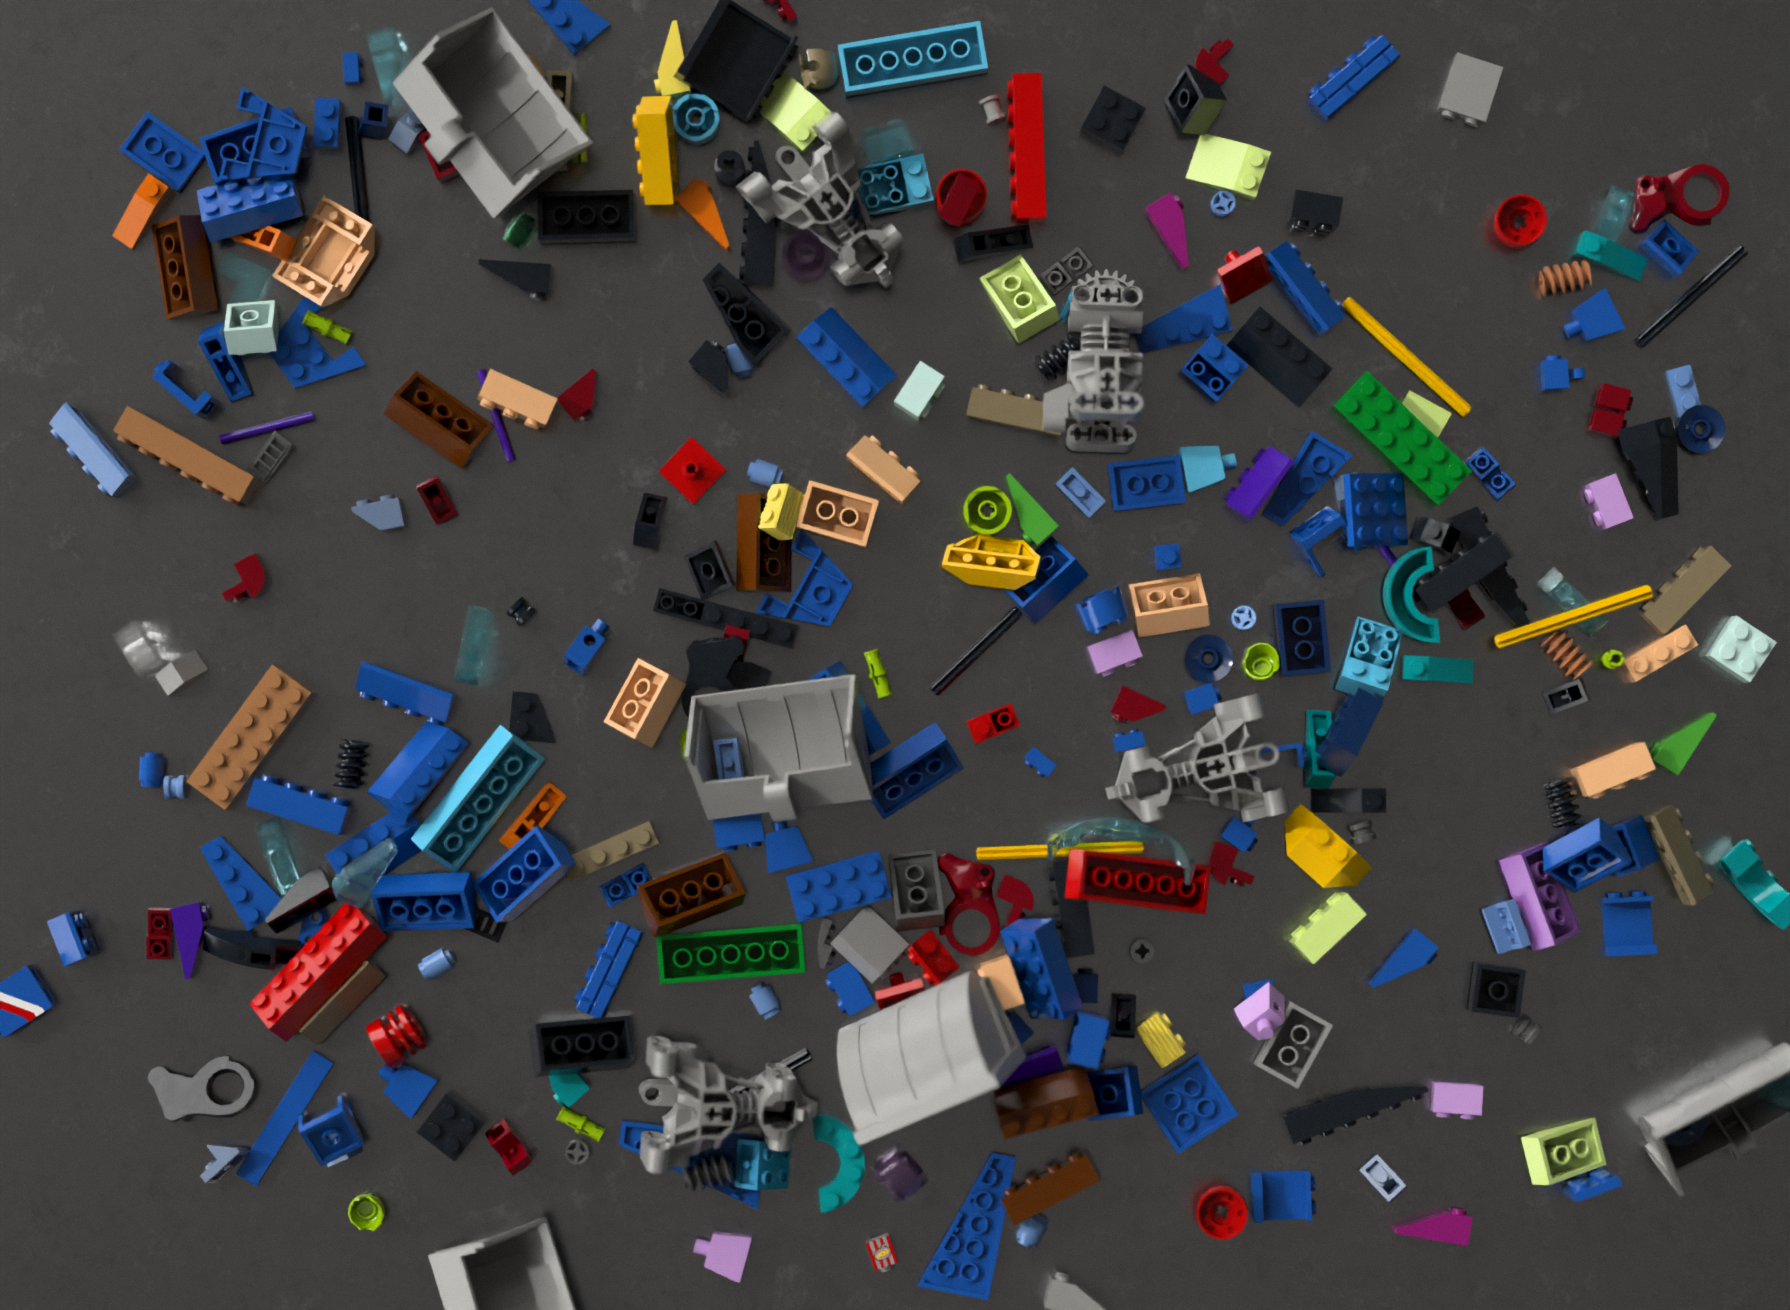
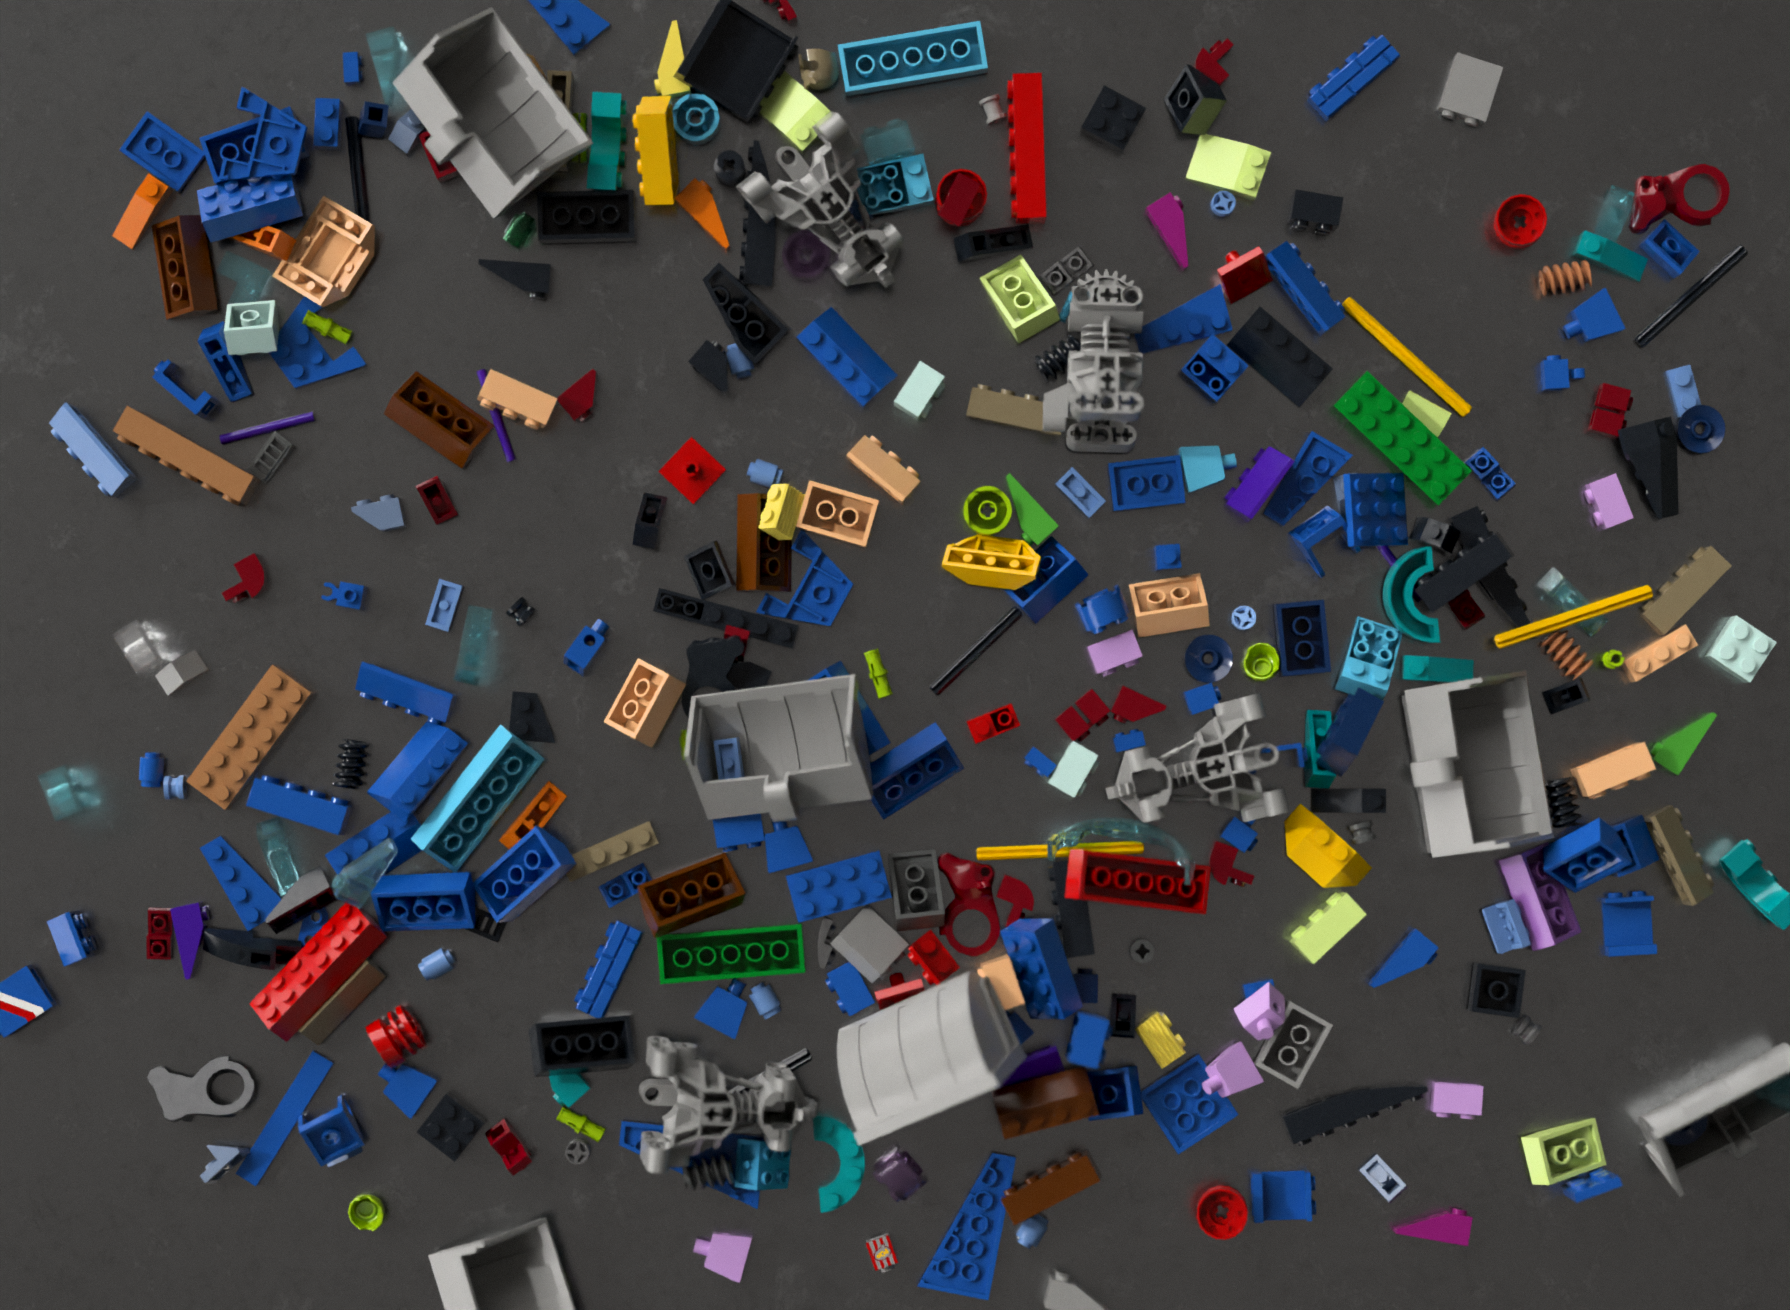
(65, 792): none -> clear light blue brick
(347, 595): none -> blue brick
(444, 605): none -> medium blue plate
(607, 141): none -> teal brick
(724, 1009): none -> blue torso
(1073, 769): none -> light aqua brick
(1092, 708): none -> dark red piece
(1231, 1072): none -> lavender torso
(1477, 764): none -> light grey piece

